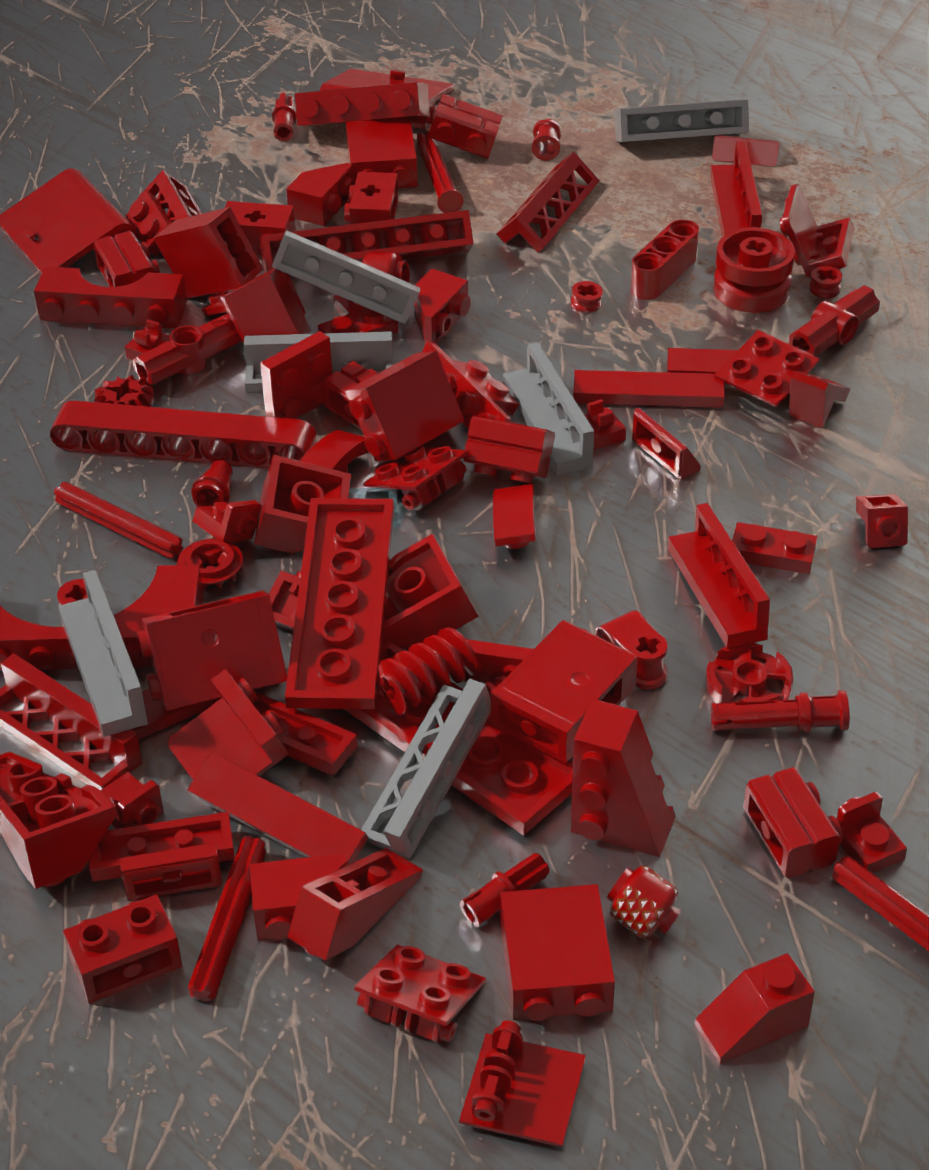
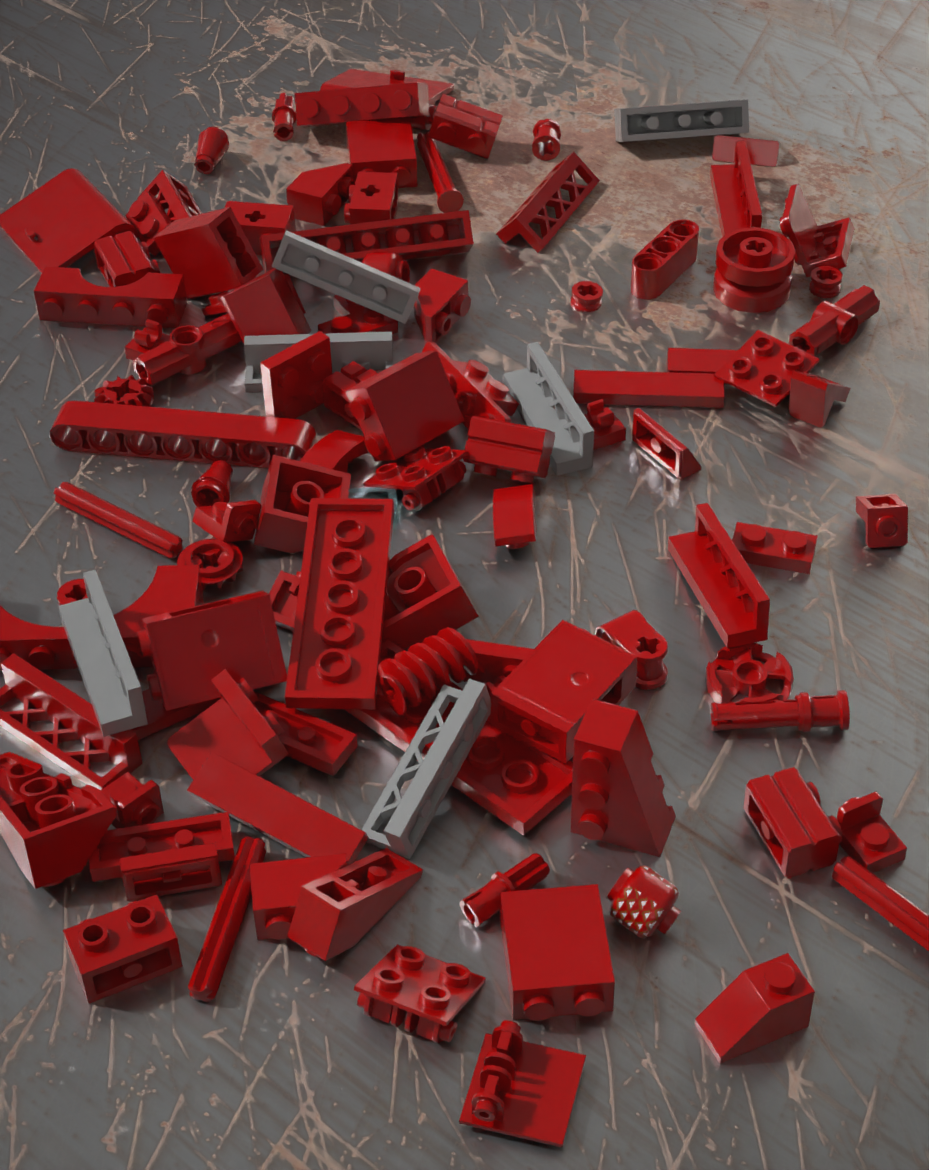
(211, 148): none -> red cone

